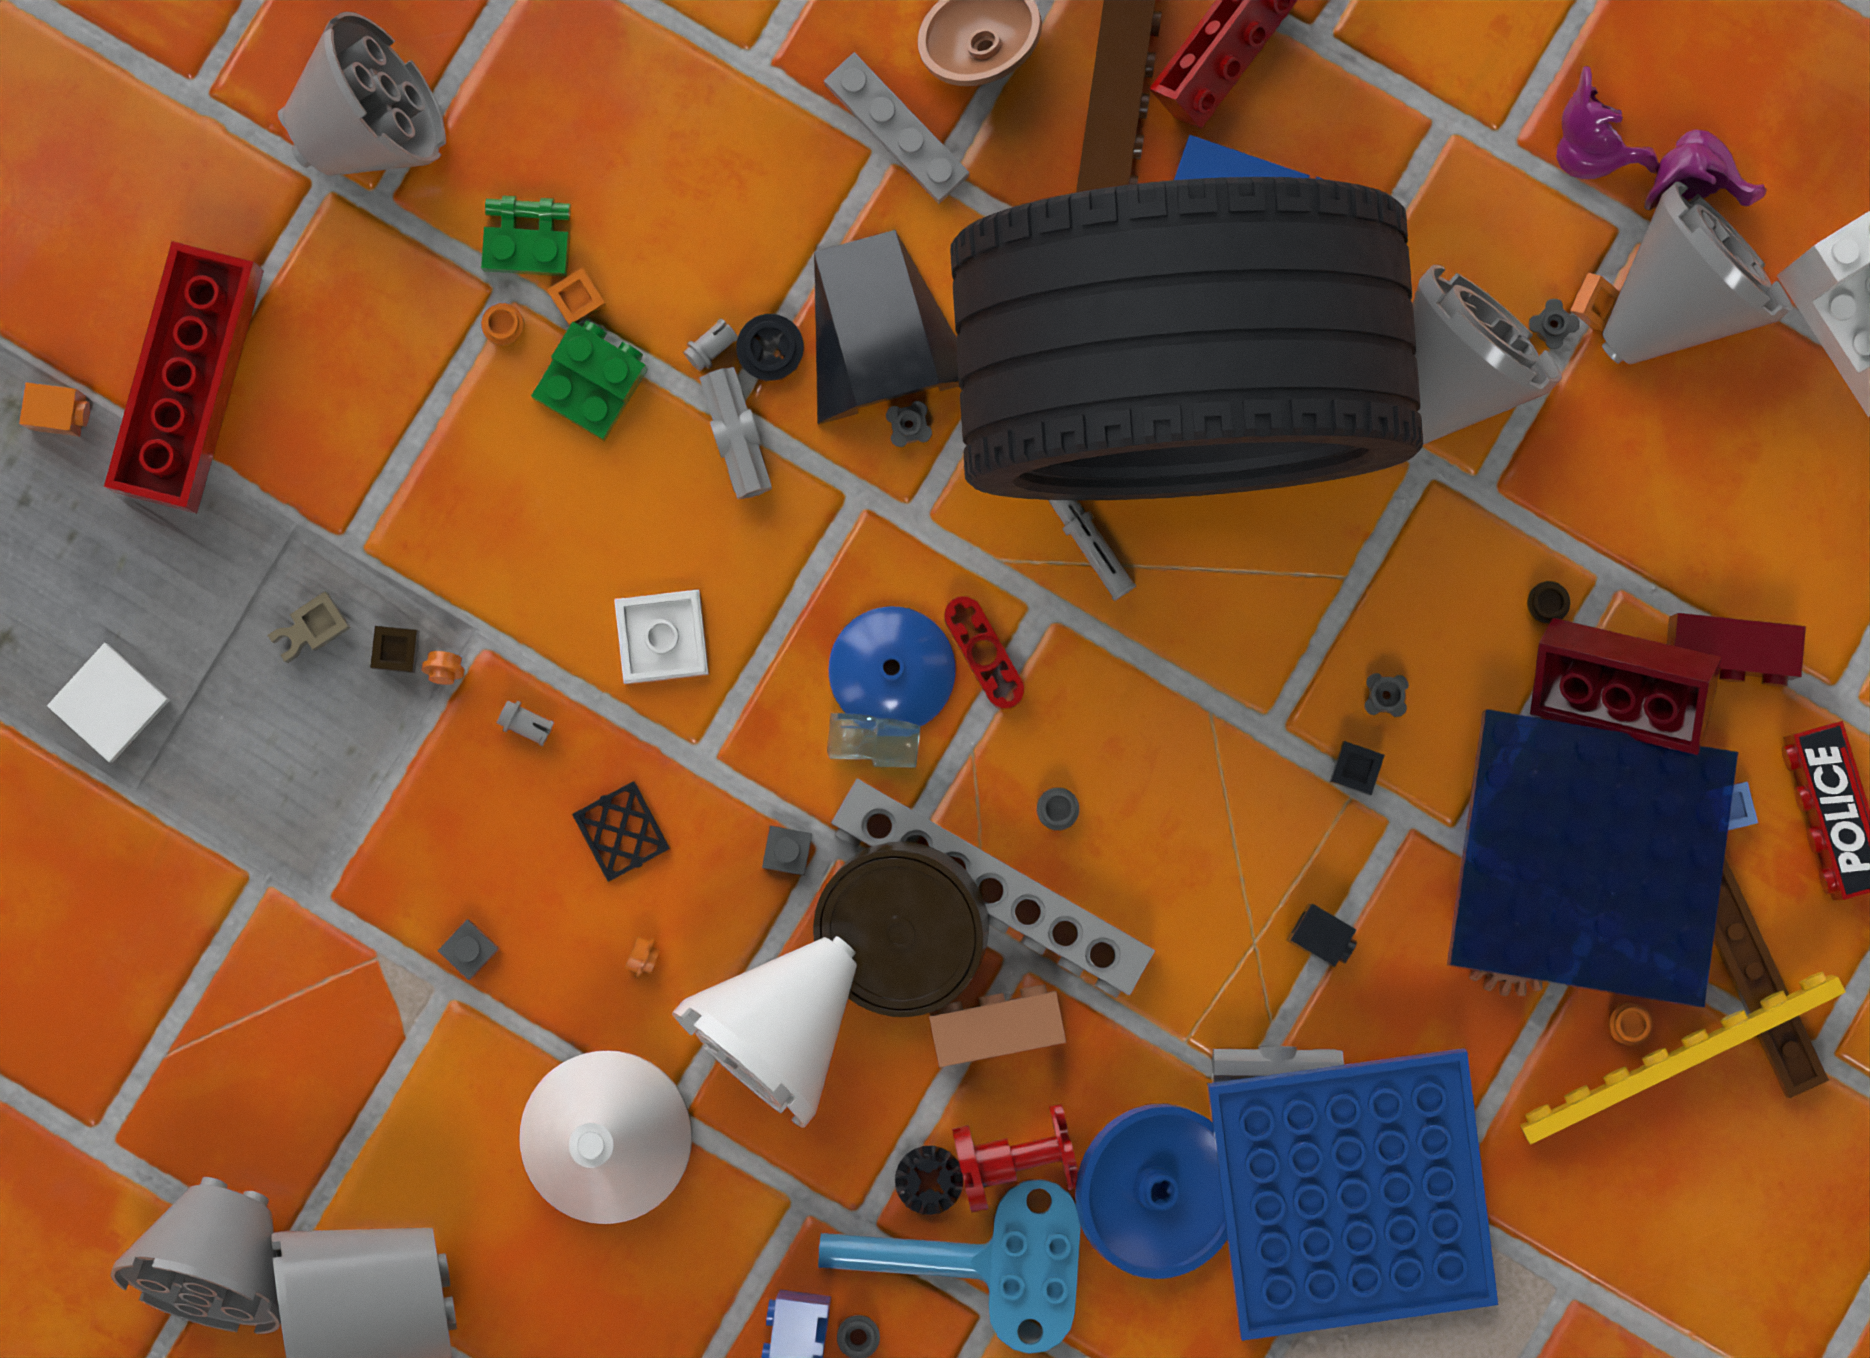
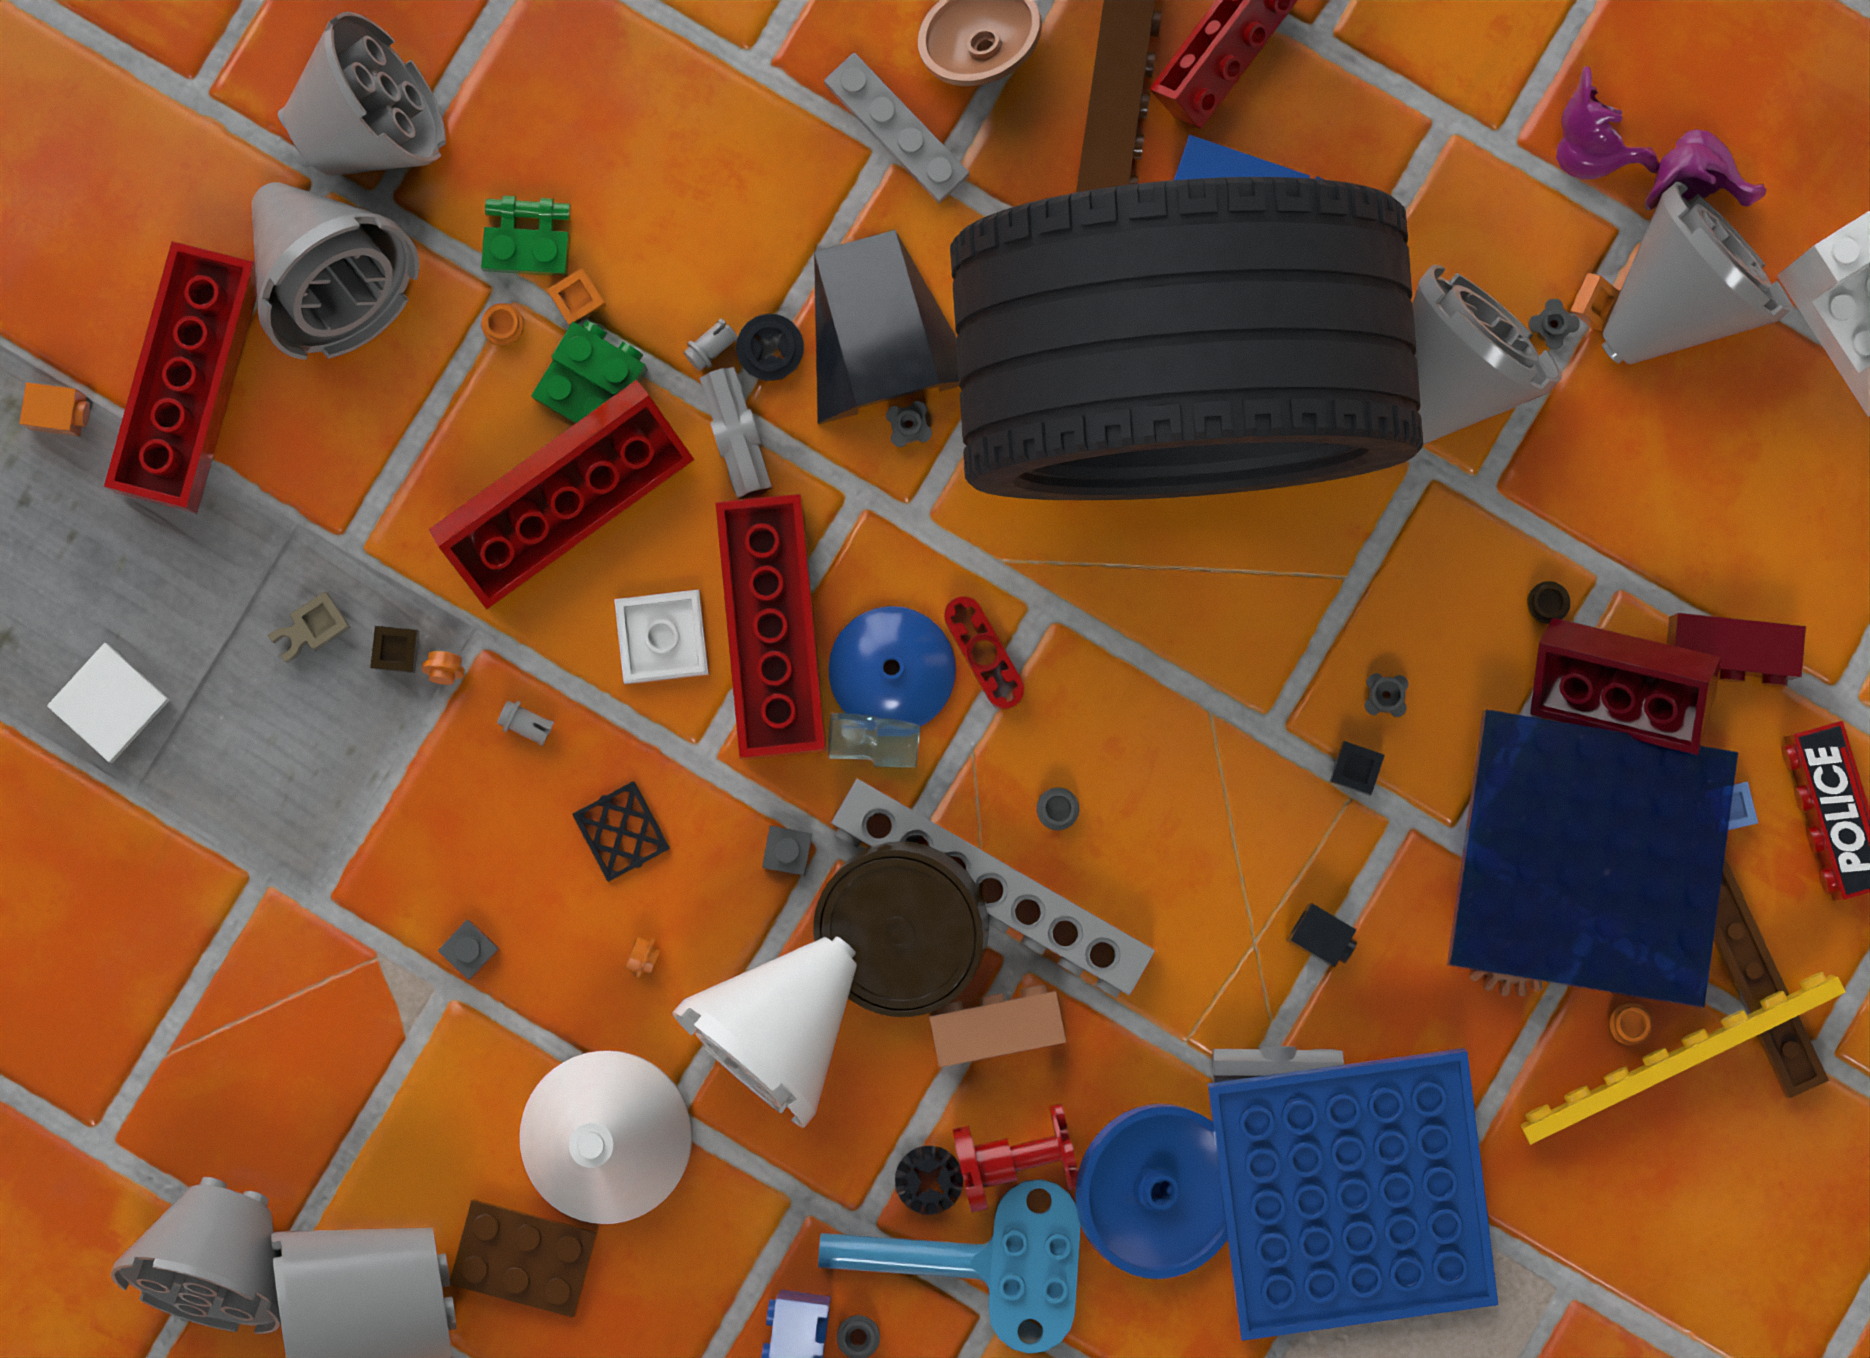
(326, 271): none -> light grey cone
(523, 1258): none -> reddish brown plate
(561, 494): none -> red brick
(771, 627): none -> red brick
(1093, 545): light grey pin -> none

